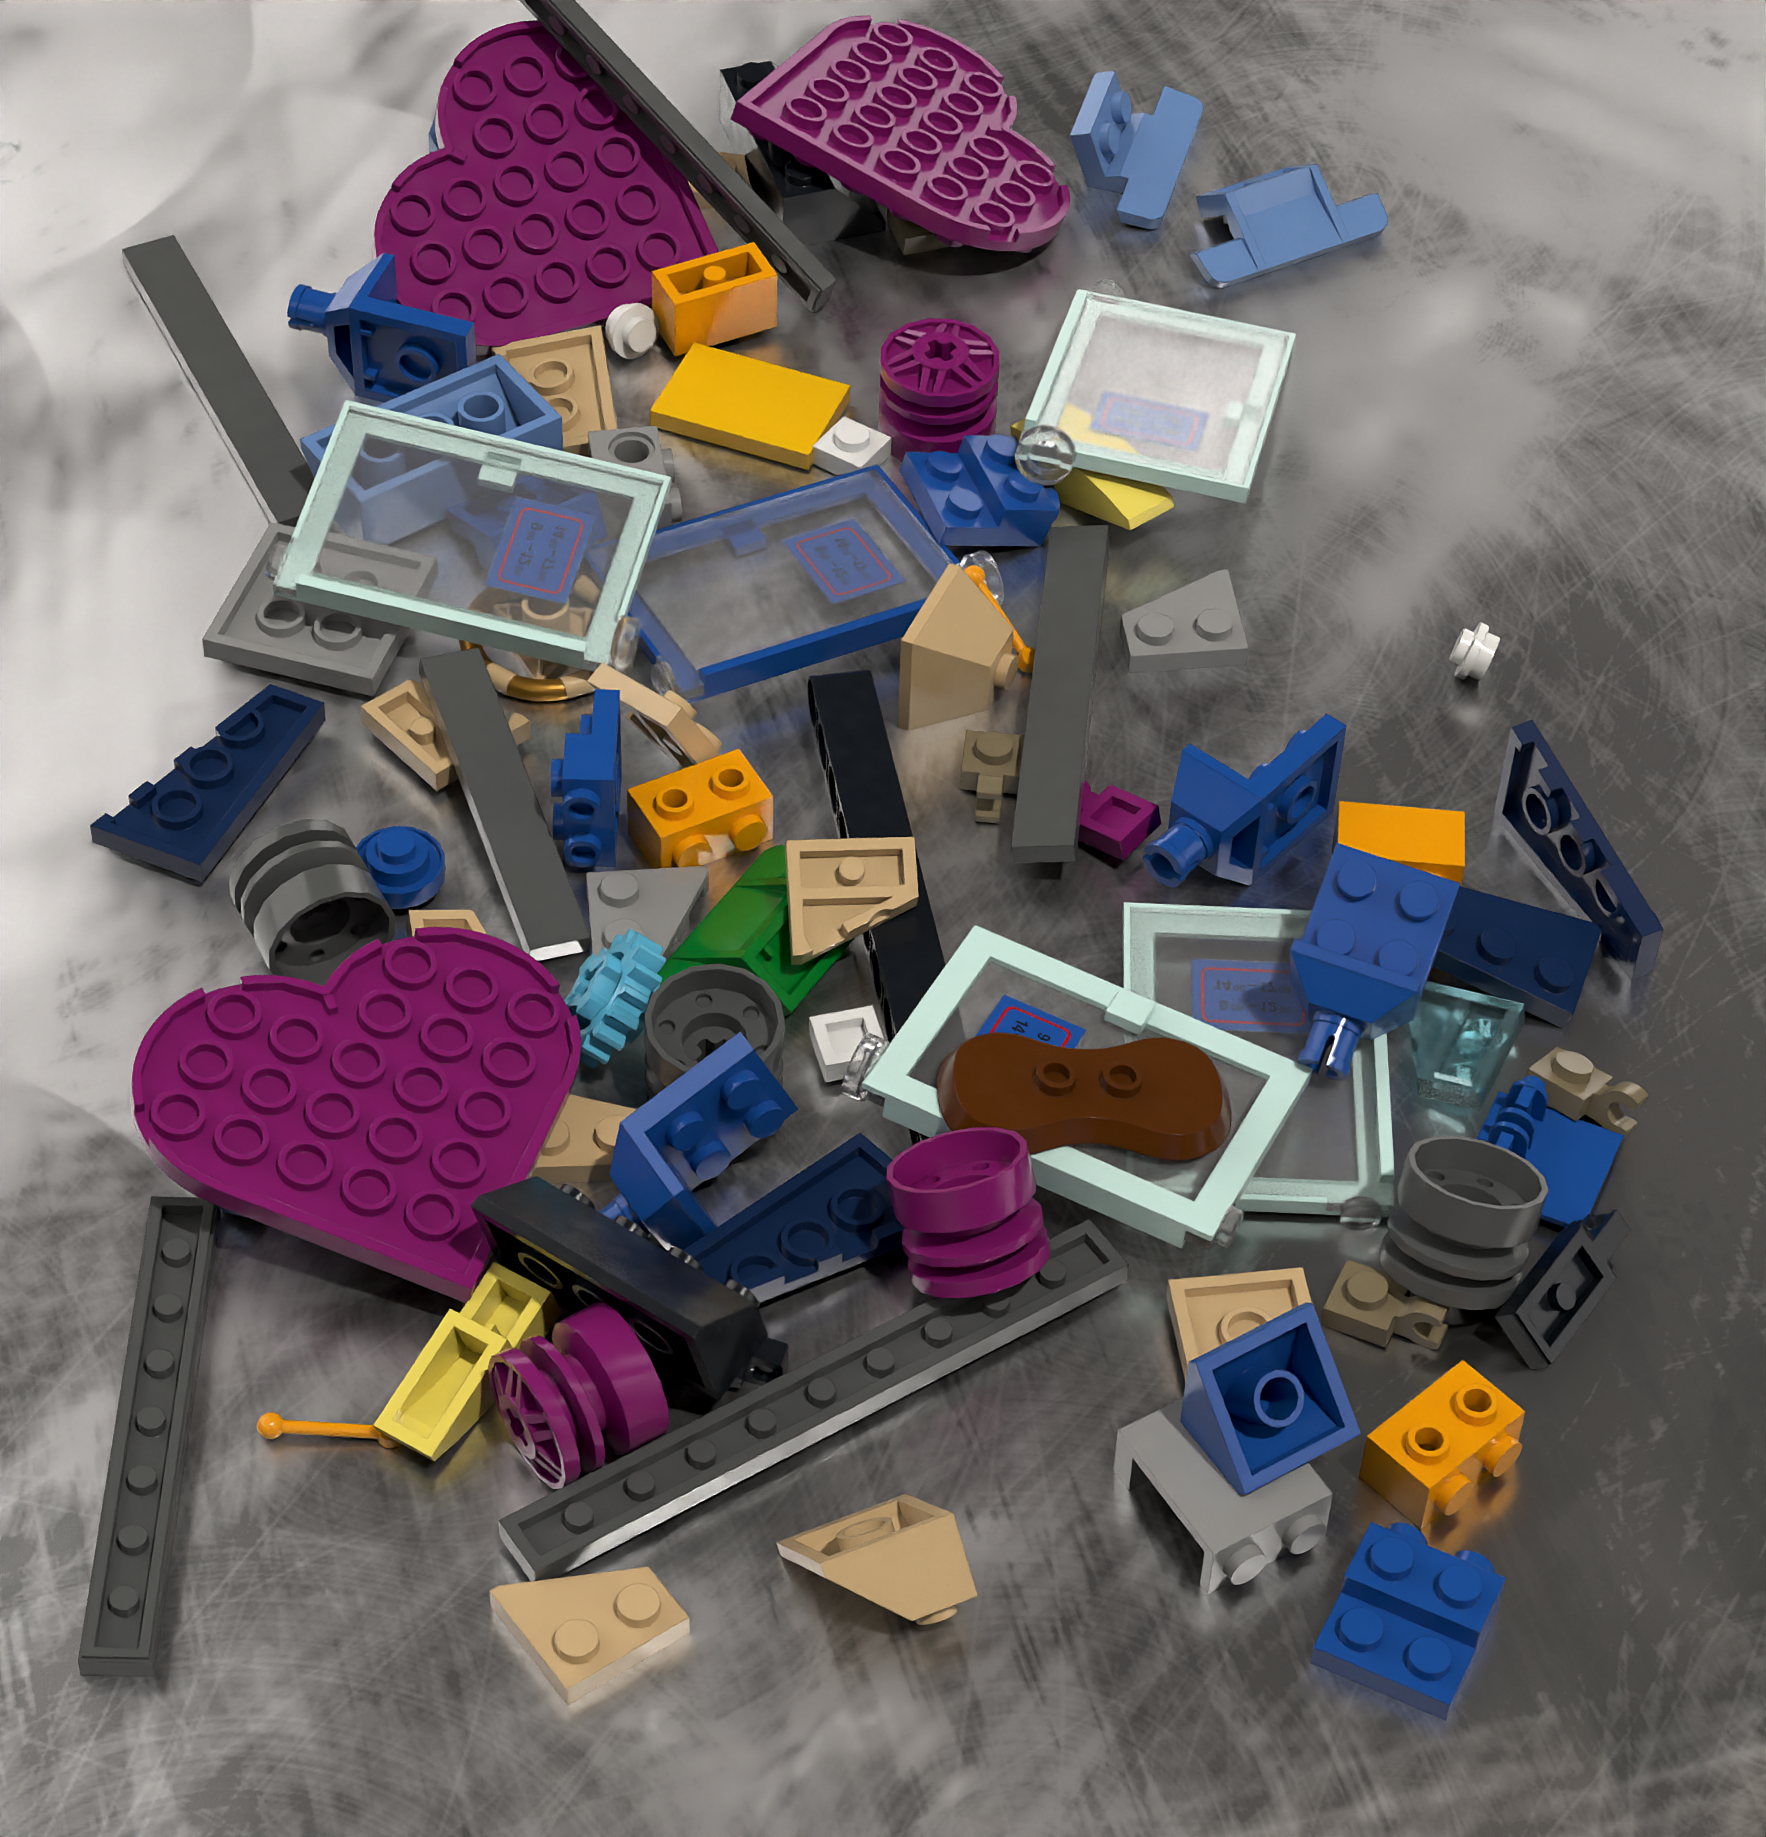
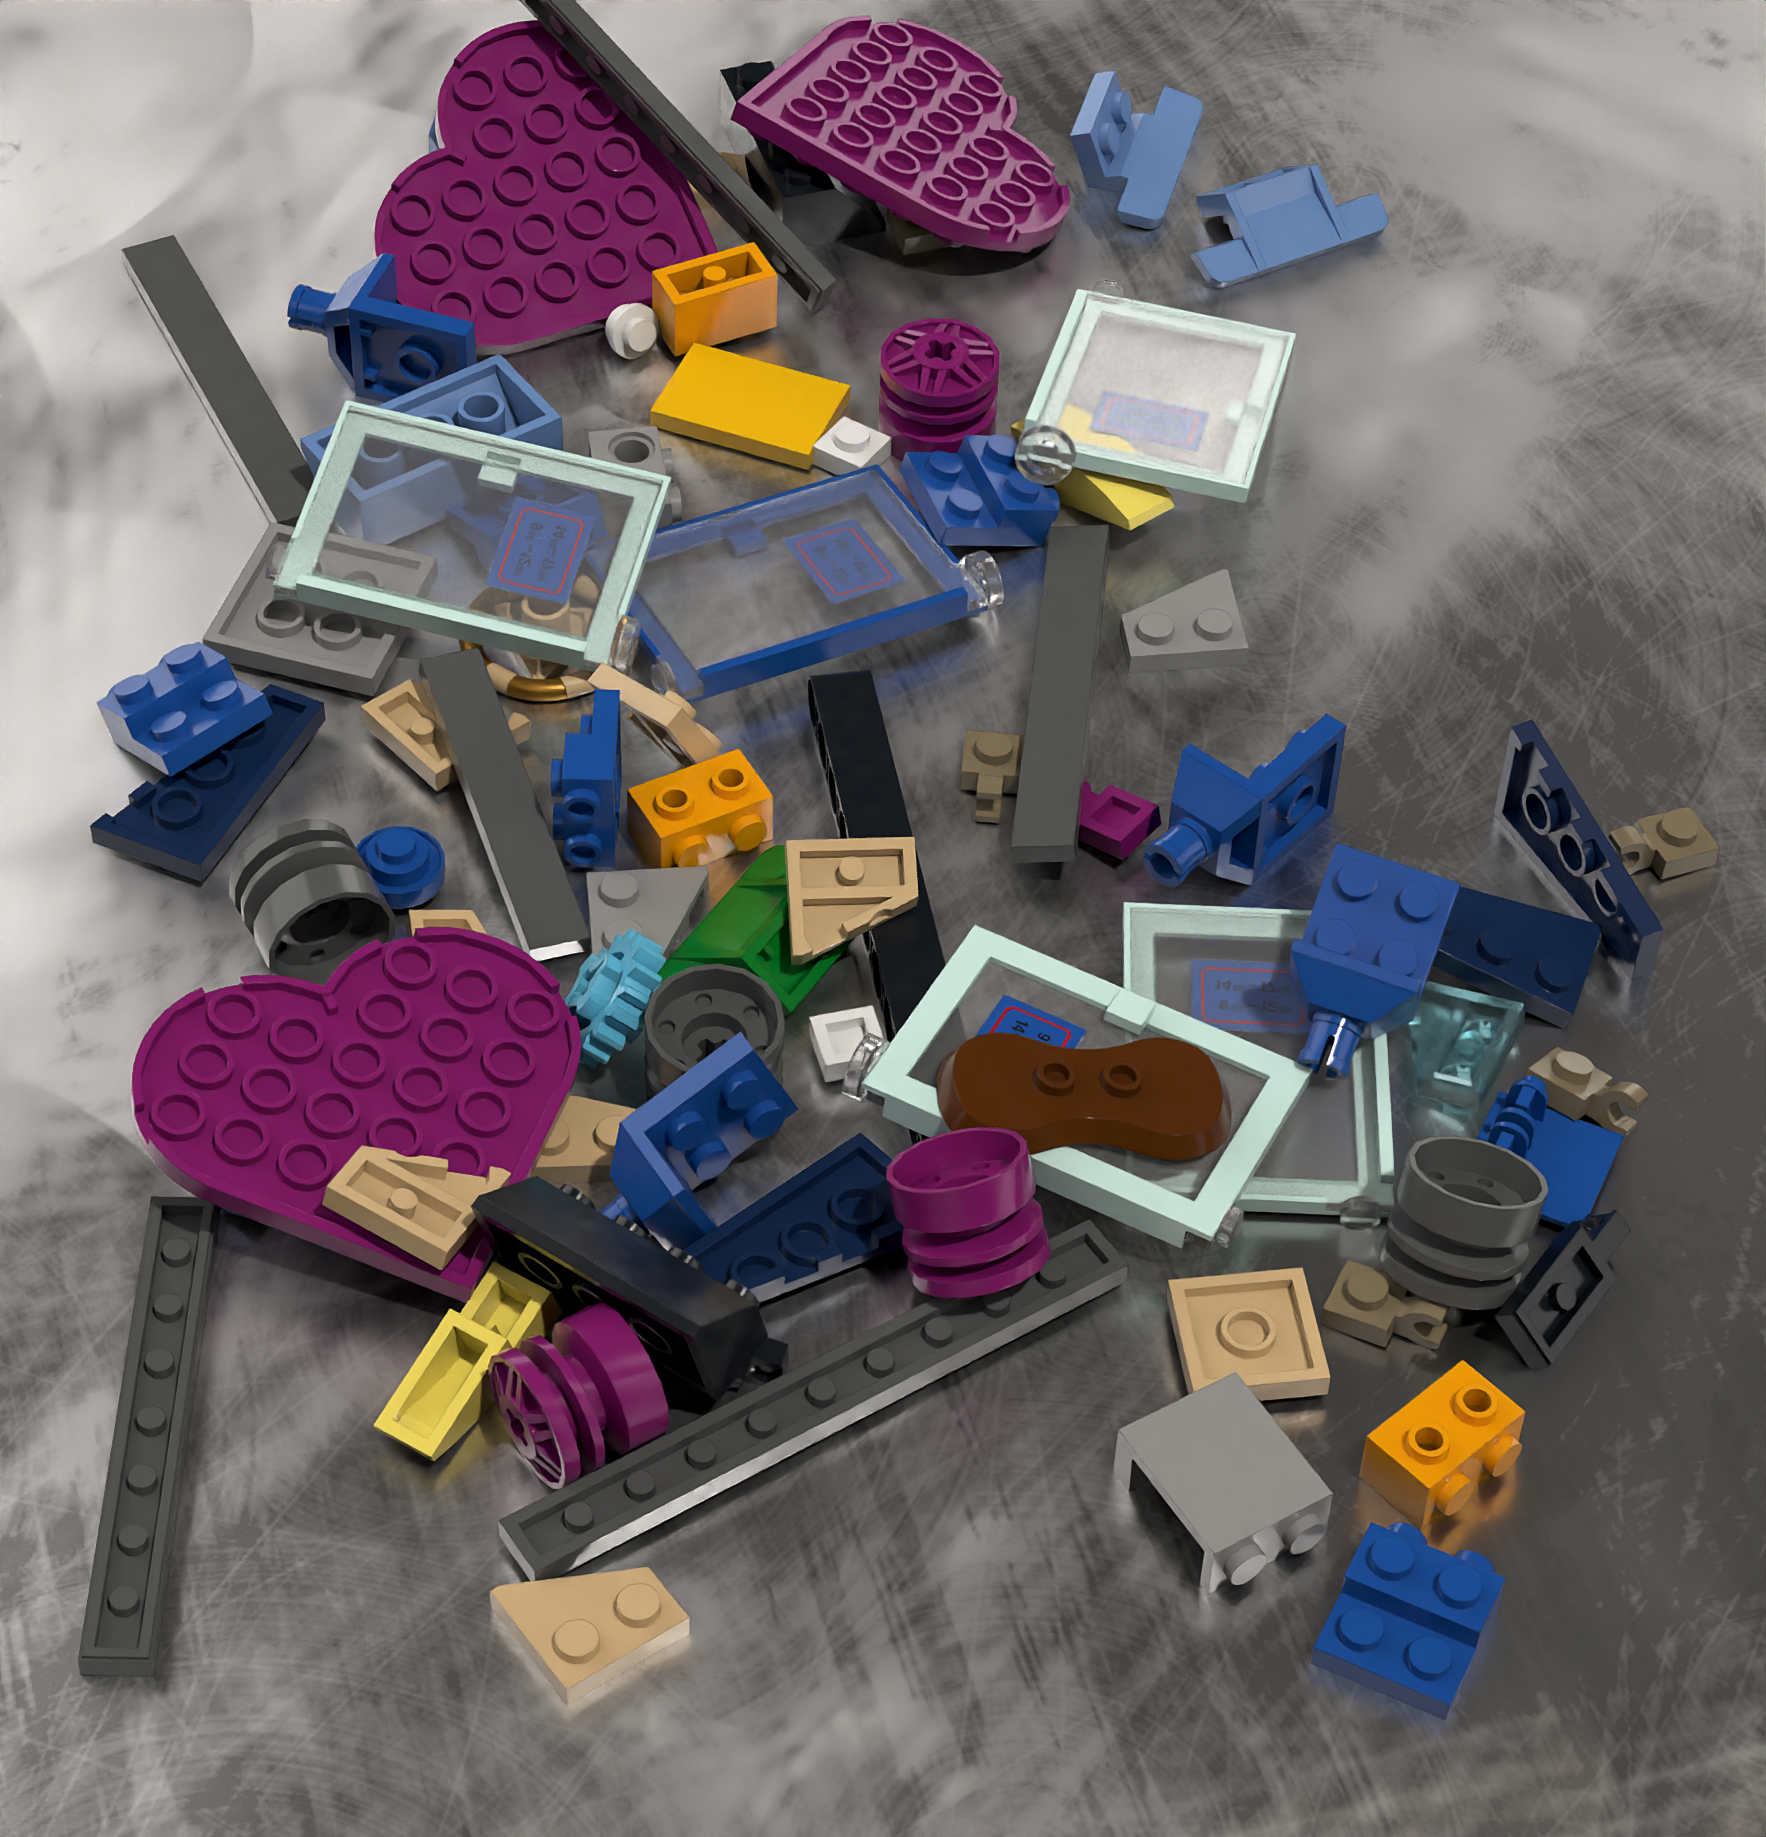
(181, 708): none -> blue plate
(272, 1426): light orange hinge -> none
(411, 1200): none -> tan wing
(572, 377): tan wing -> none
(893, 1555): tan slope -> none
(953, 654): tan slope -> none
(1025, 653): light orange hinge -> none
(1268, 1400): blue slope -> none
(1407, 835): light orange brick -> none
(1474, 652): white plate -> none
(1667, 842): none -> dark tan plate

